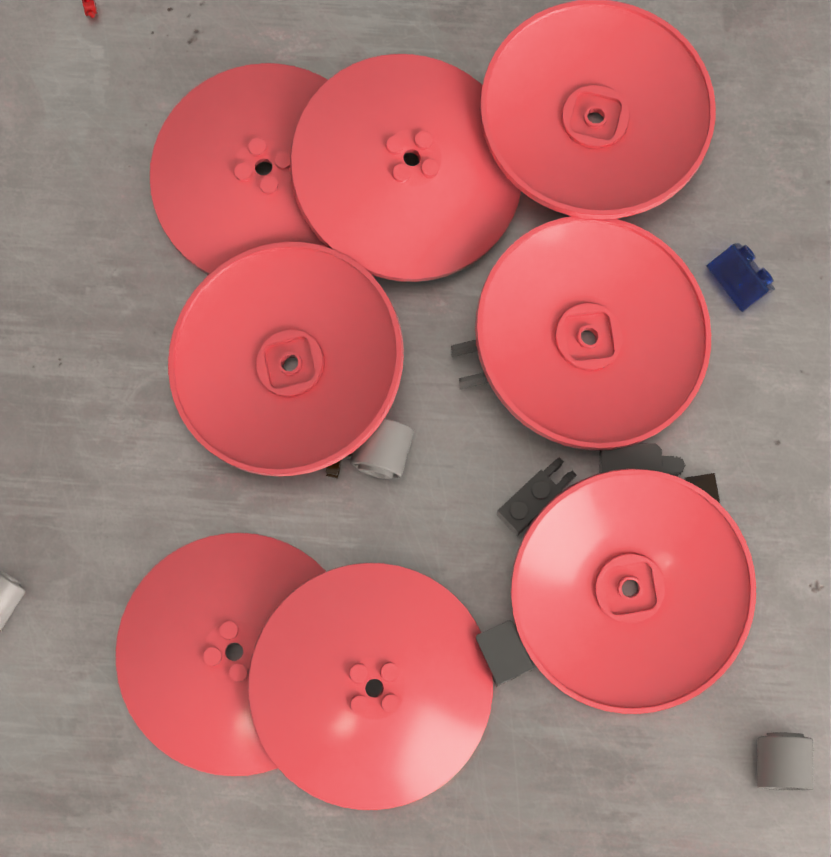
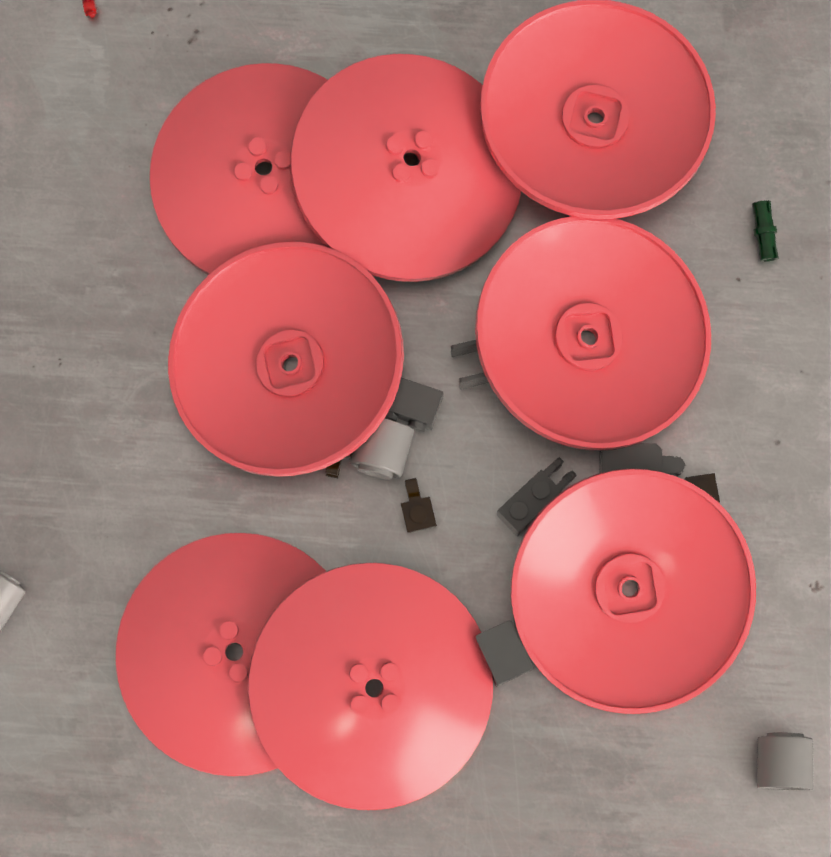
(415, 405): none -> dark grey hinge
(417, 511): none -> dark brown plate
(741, 276): clear blue bracket -> none
(765, 231): none -> dark green pin

